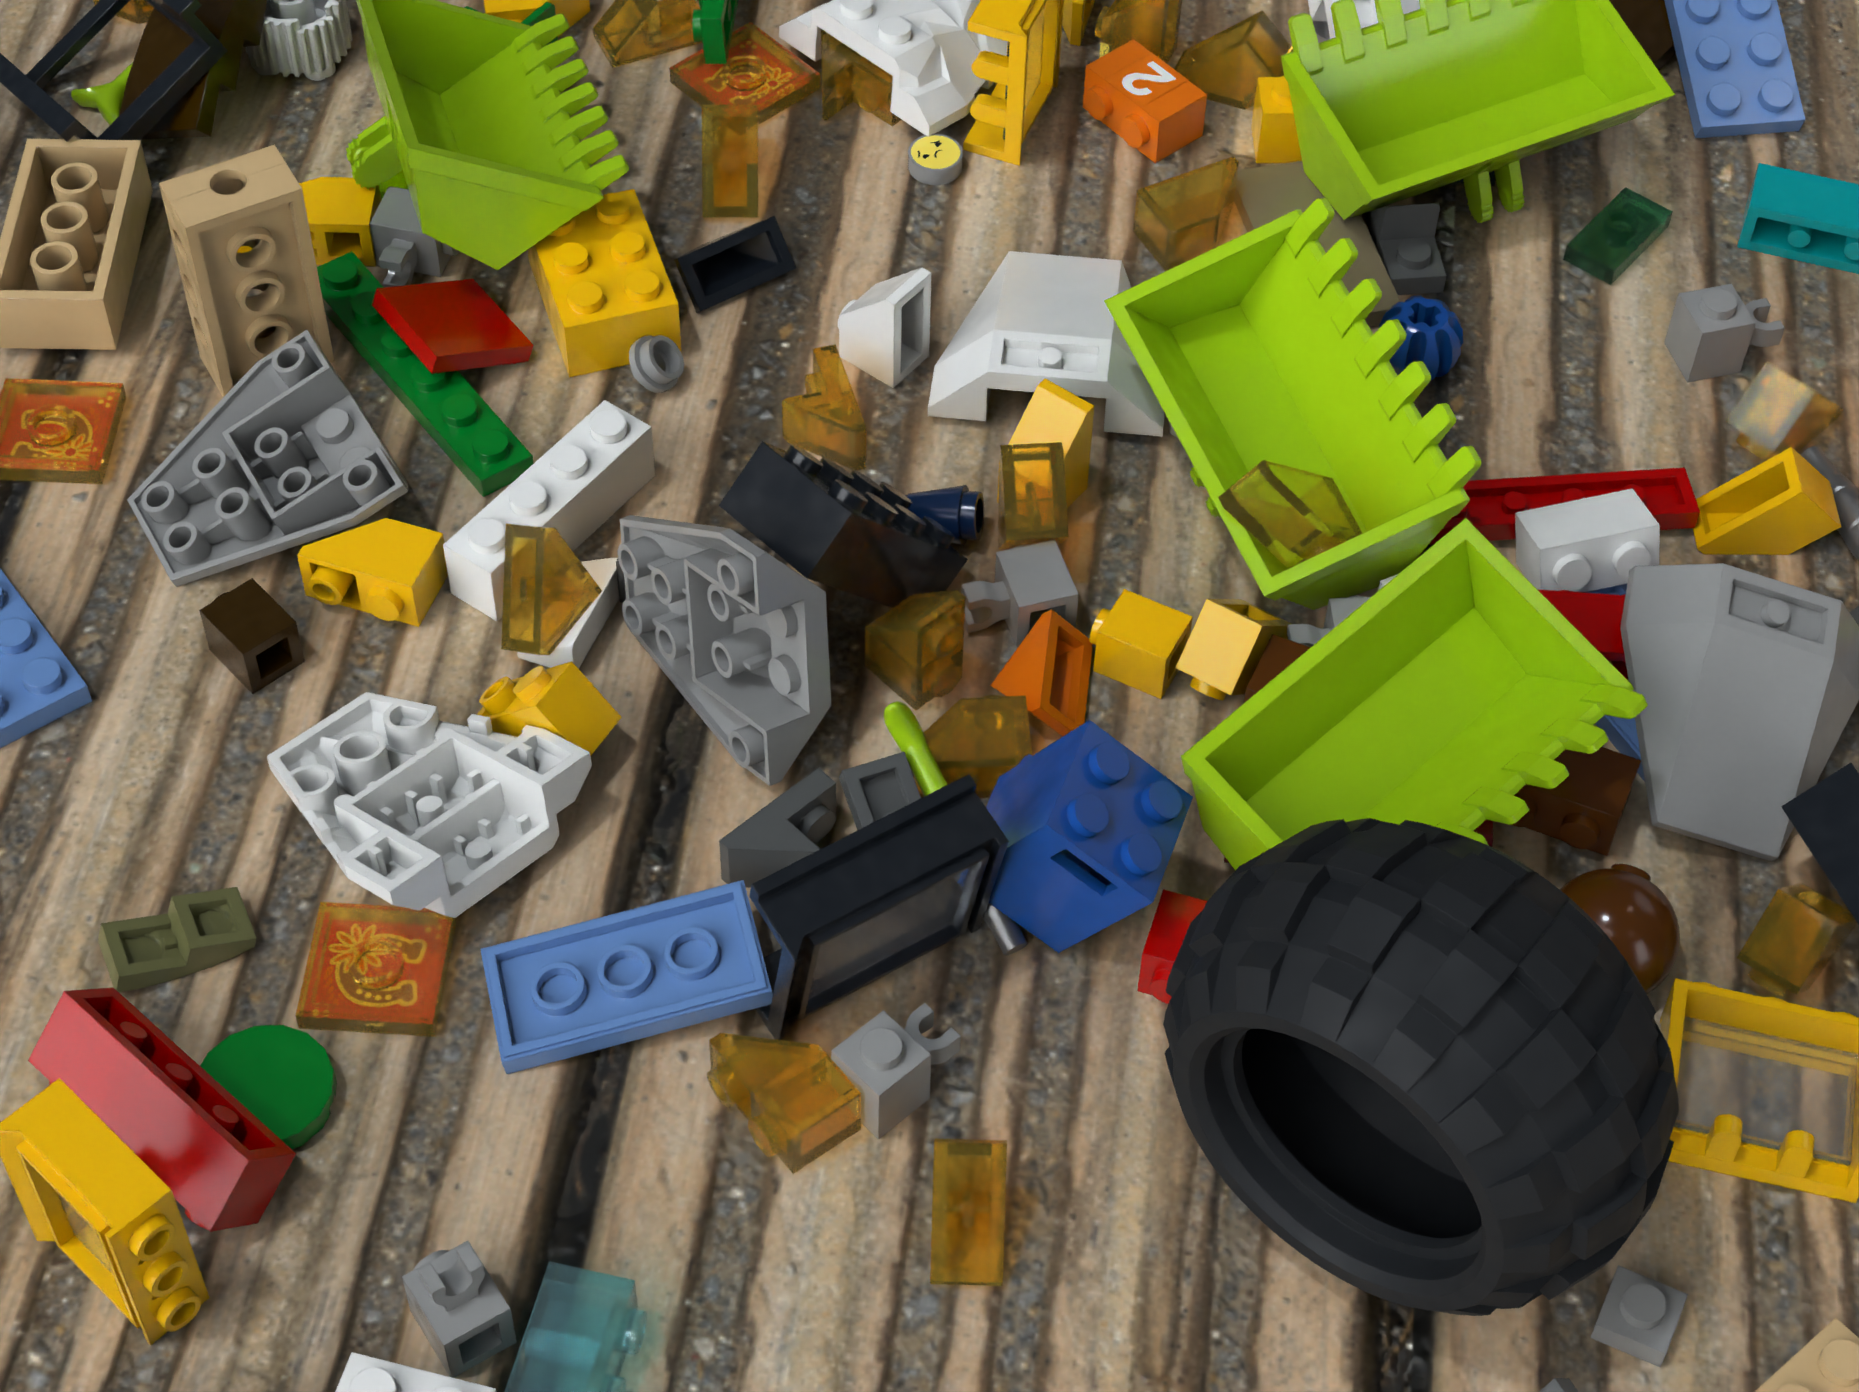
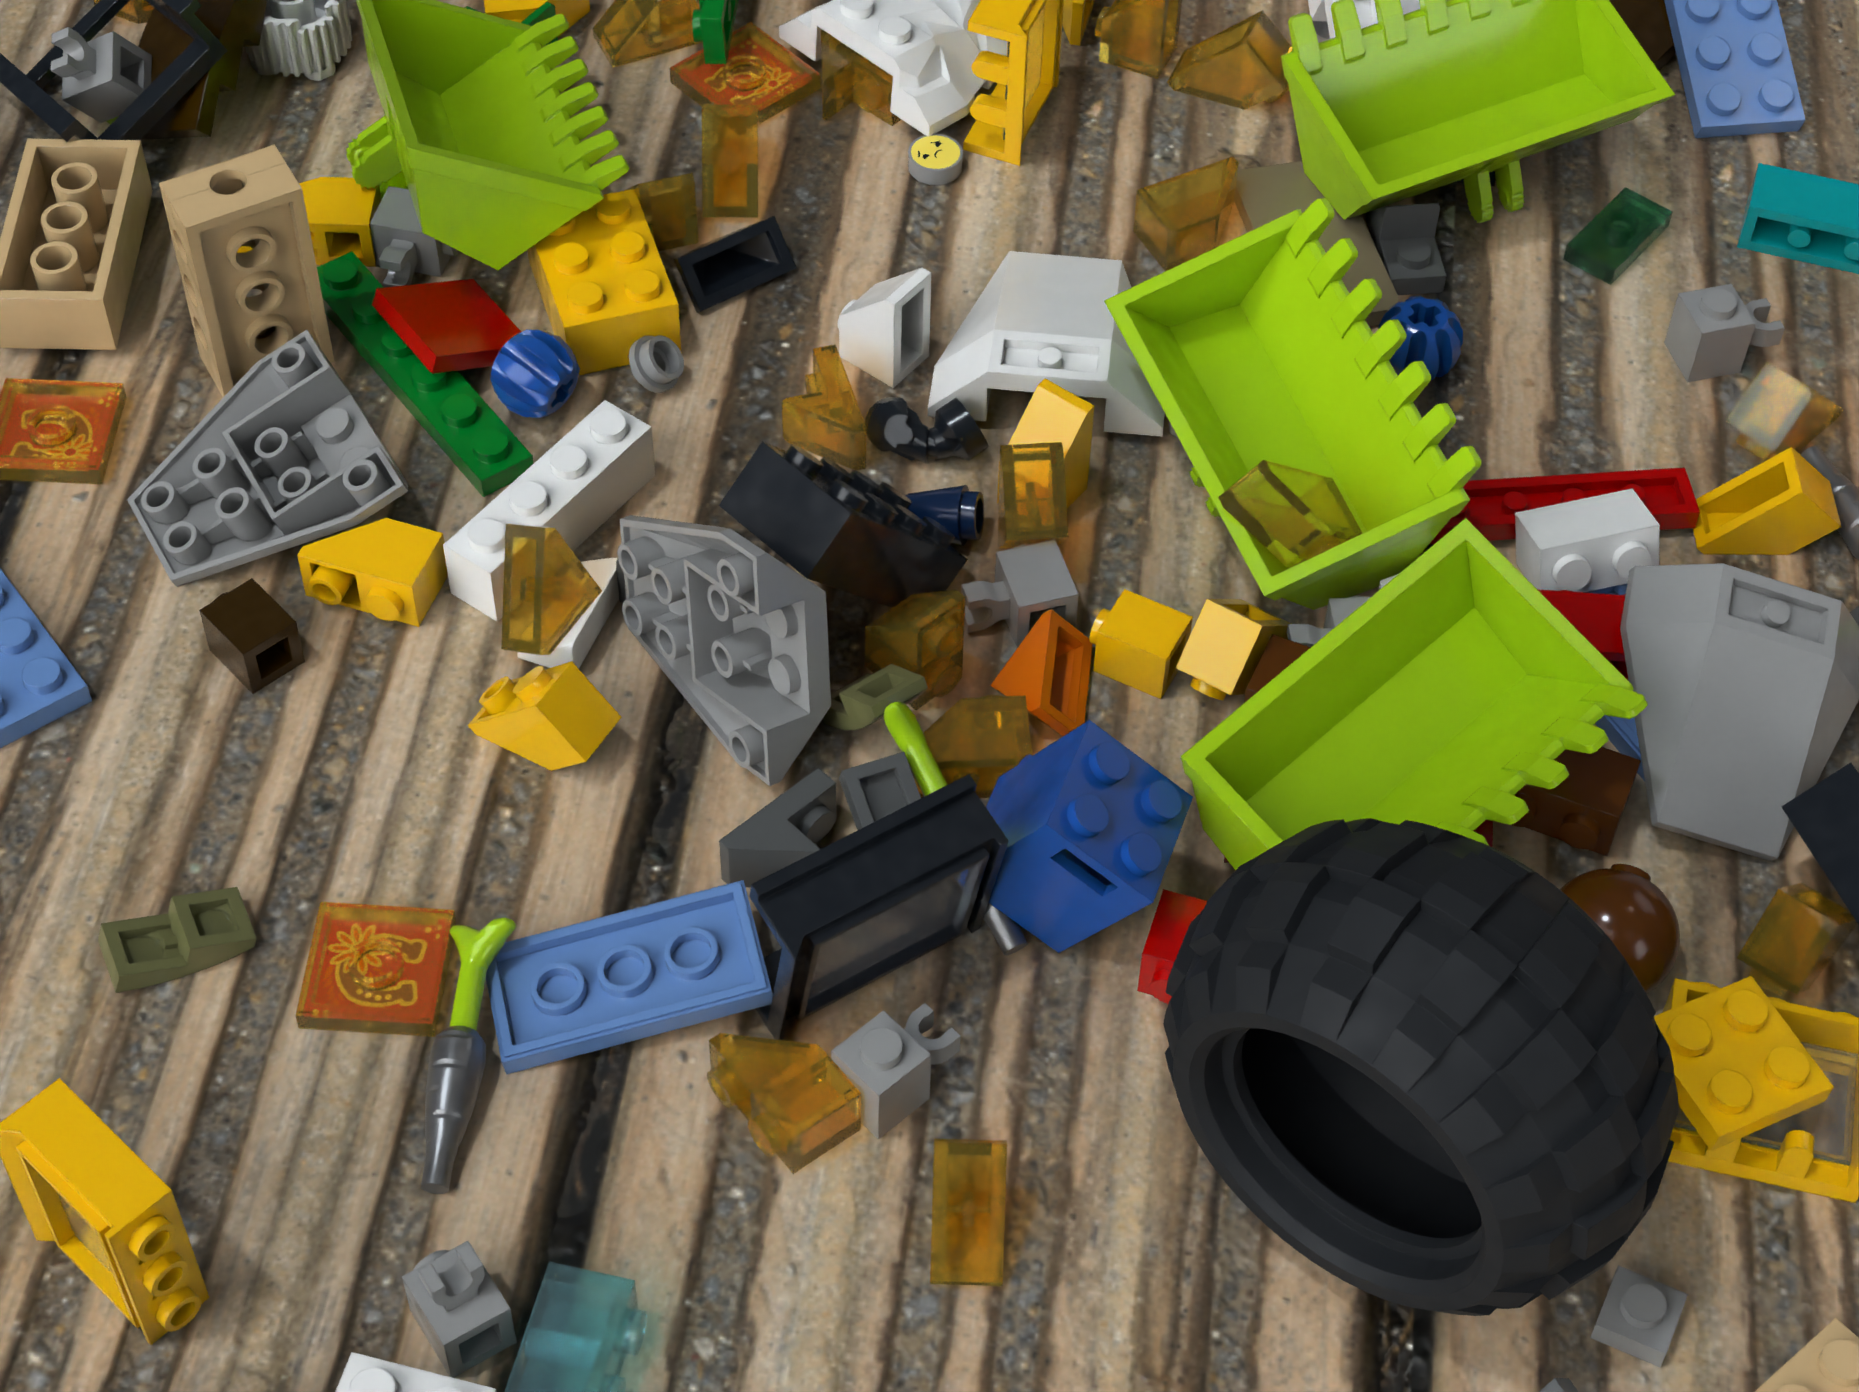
(100, 74): none -> light grey brick
(163, 1108): red brick -> none
(278, 1077): green tile -> none
(429, 804): white wedge -> none
(459, 1054): none -> flat silver piece
(534, 373): none -> blue piece
(670, 210): none -> clear yellow slope
(868, 696): none -> olive slope
(898, 429): none -> black arm
(1144, 101): orange brick -> none
(1274, 123): yellow brick -> none
(1738, 1063): none -> yellow plate

